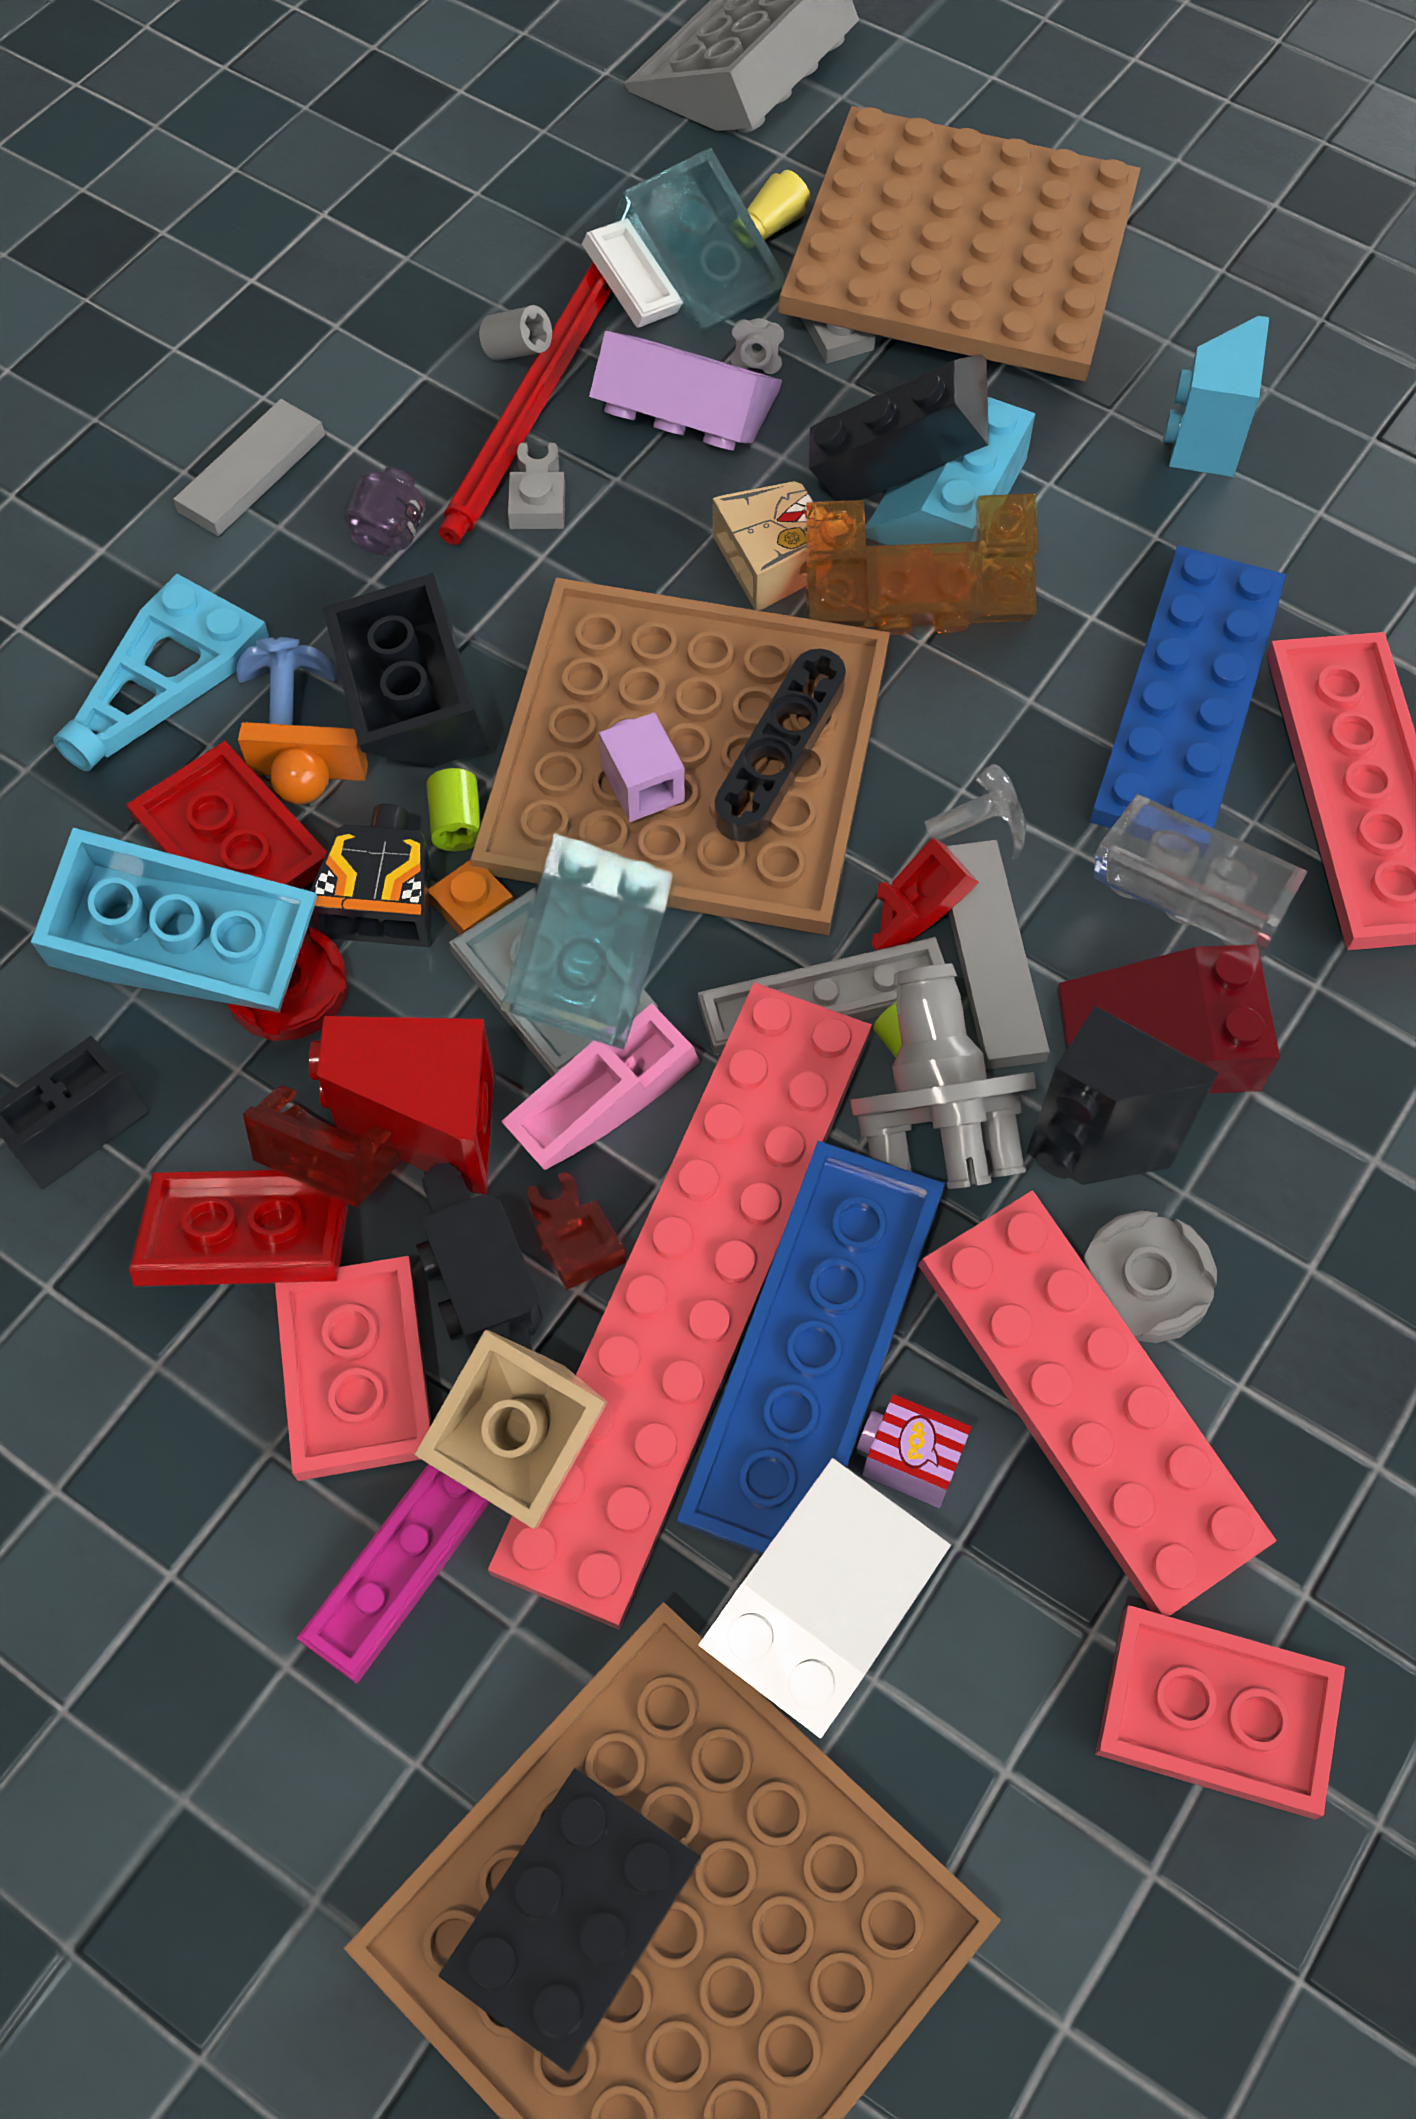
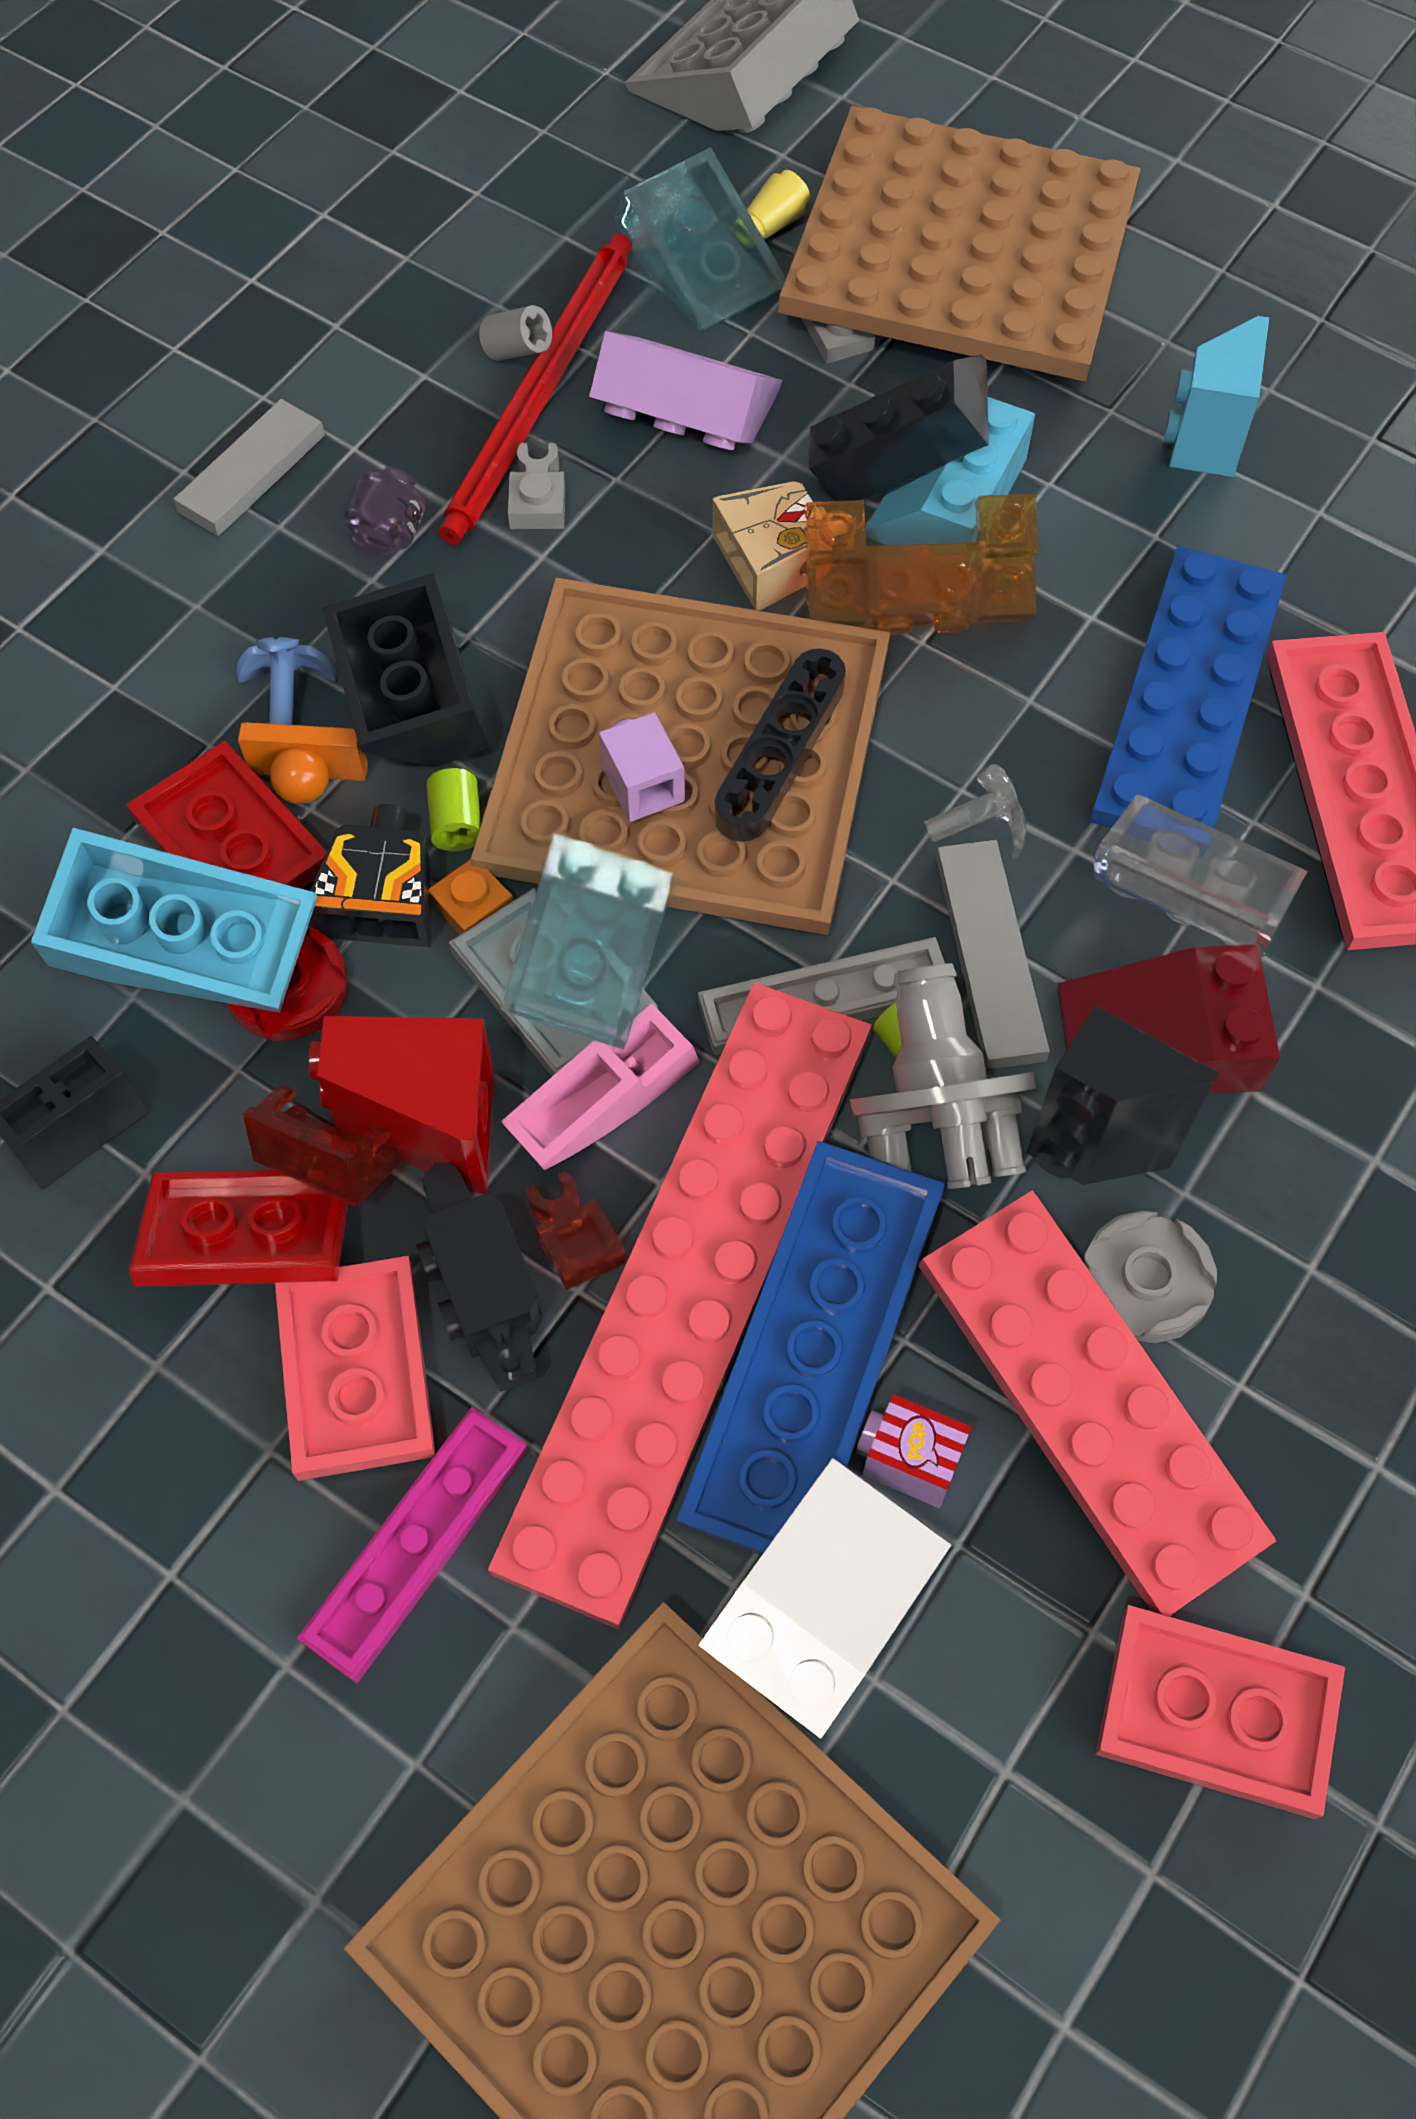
(187, 616): medium azure plate -> none
(512, 1427): tan slope -> none
(570, 1919): black plate -> none
(632, 272): white tile -> none
(758, 331): light grey plate -> none
(921, 894): red slope -> none

